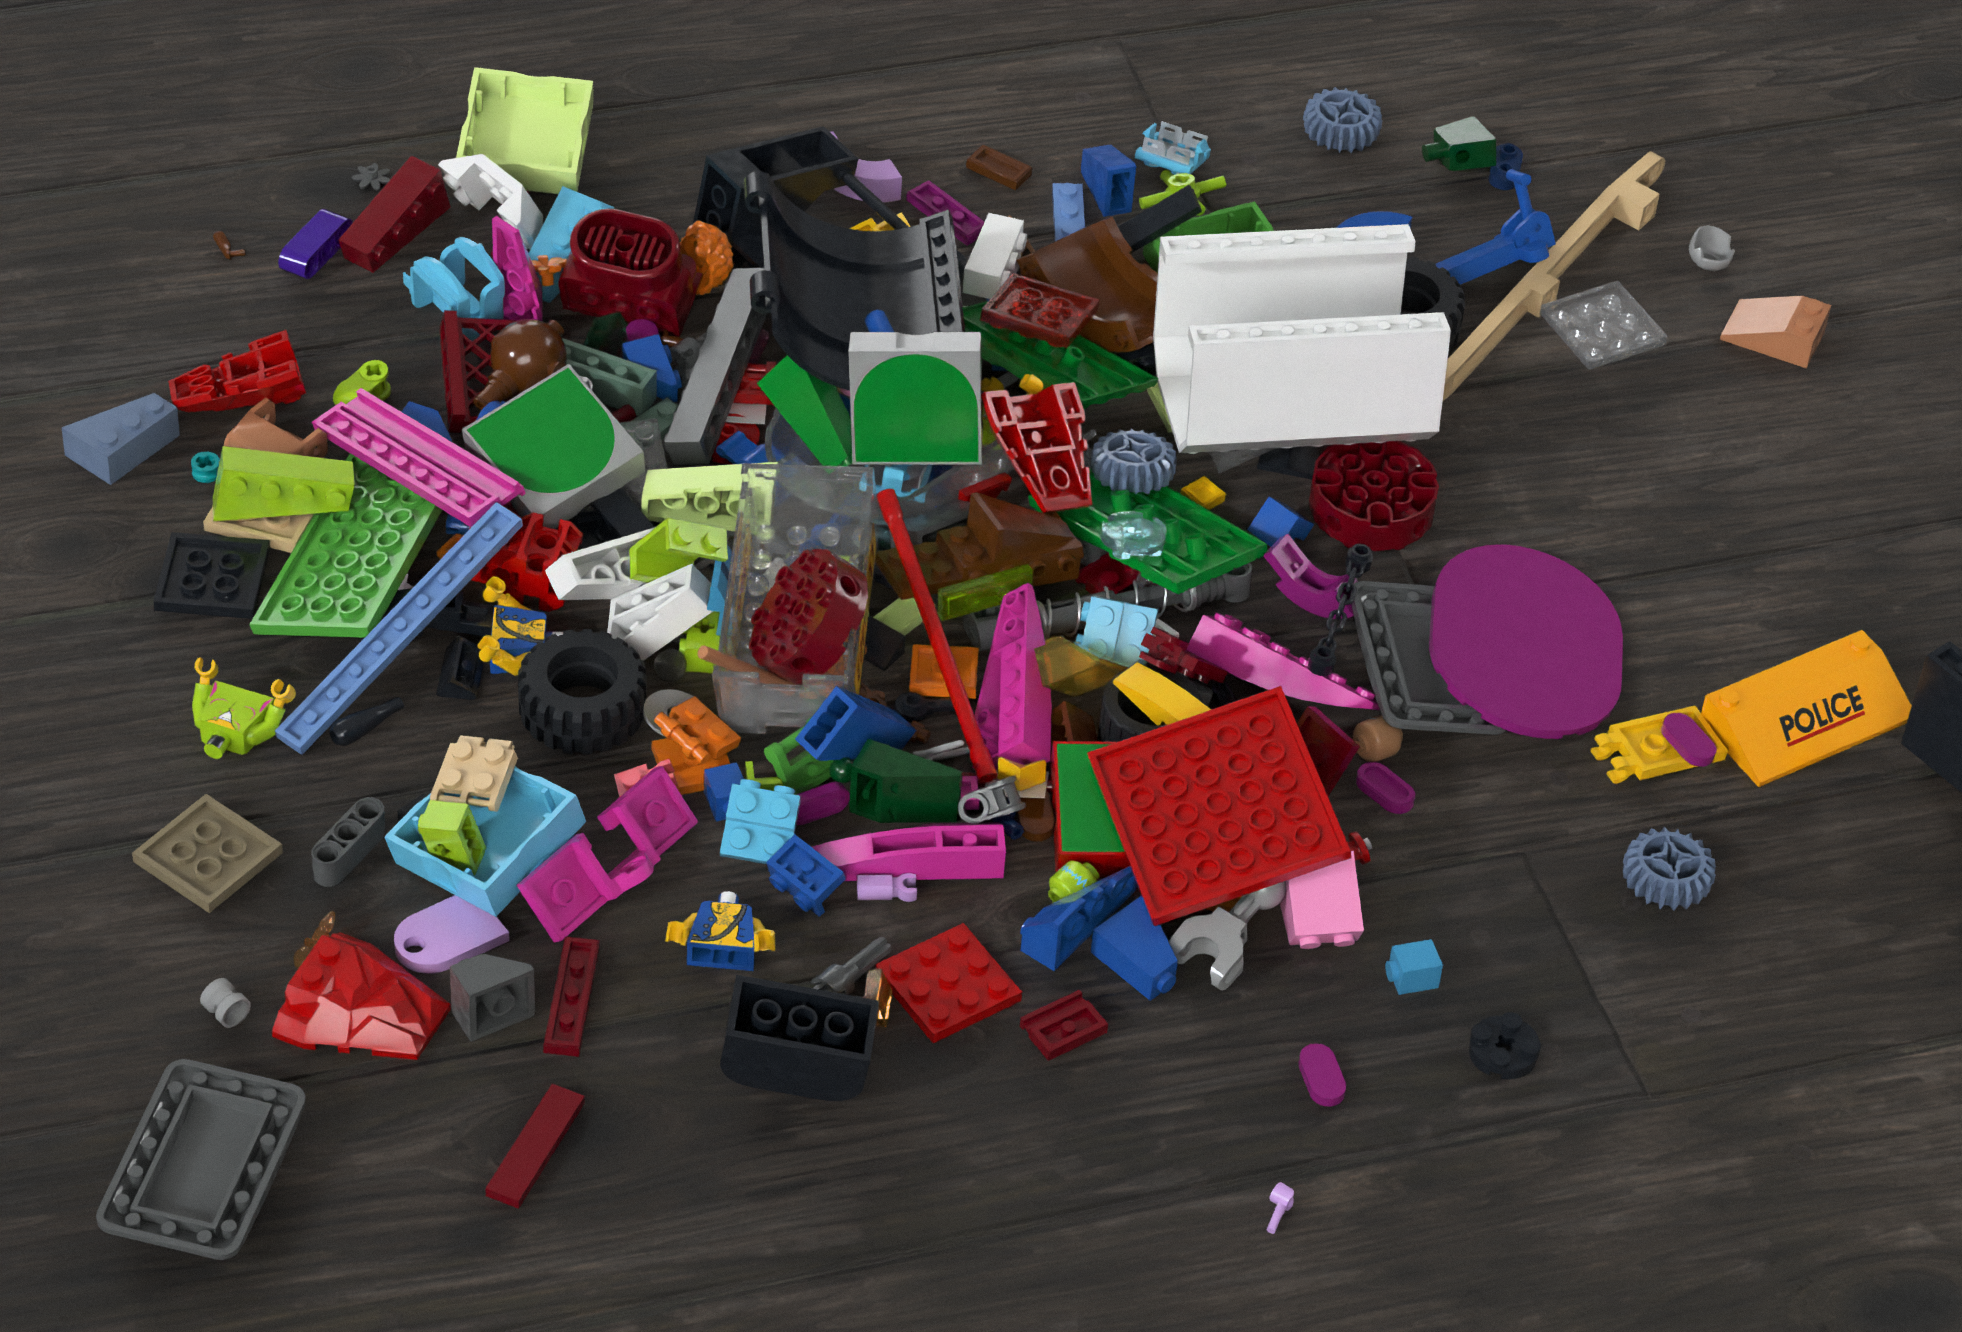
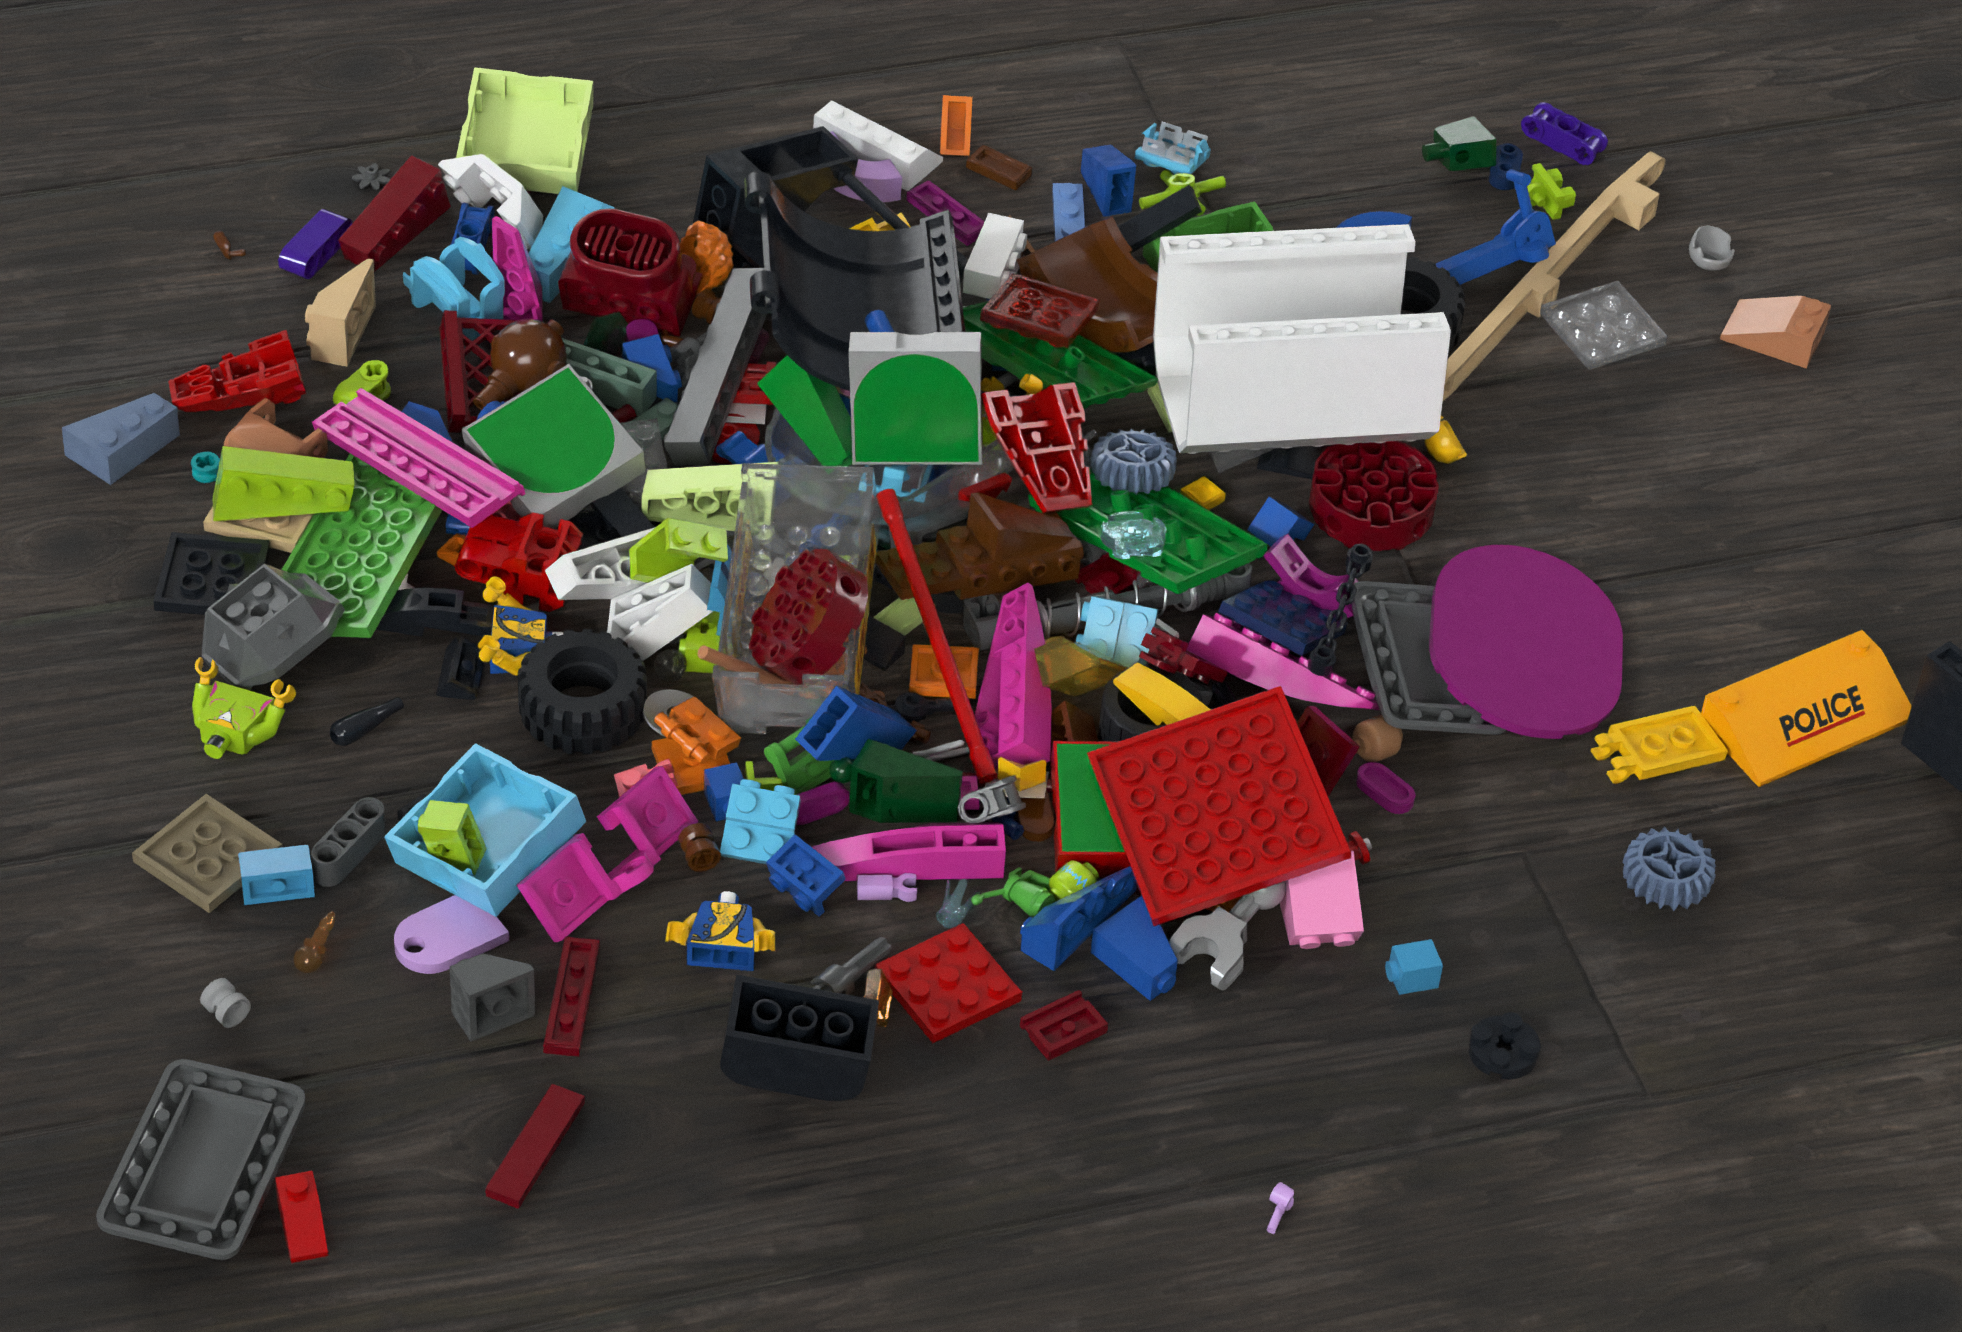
(267, 625): none -> dark grey piece
(276, 874): none -> dark azure panel
(301, 1216): none -> red slope
(341, 315): none -> tan slope
(358, 999): red wedge -> none
(398, 628): medium blue plate -> none
(475, 225): none -> blue piece
(476, 771): tan plate -> none
(547, 268): orange plant -> none
(699, 847): none -> reddish brown wheel
(705, 305): none -> reddish brown wheel
(876, 143): none -> white slope
(951, 911): none -> clear light blue piece
(956, 125): none -> orange slope
(981, 592): clear neon green tile -> none
(1025, 890): none -> bright green piece
(1280, 616): none -> dark blue plate
(1322, 1075): magenta tile -> none
(1342, 120): sand blue gear -> none
(1445, 445): none -> yellow hair
(1546, 191): none -> lime hips
(1564, 133): none -> dark purple piece
(1688, 739): magenta tile -> none

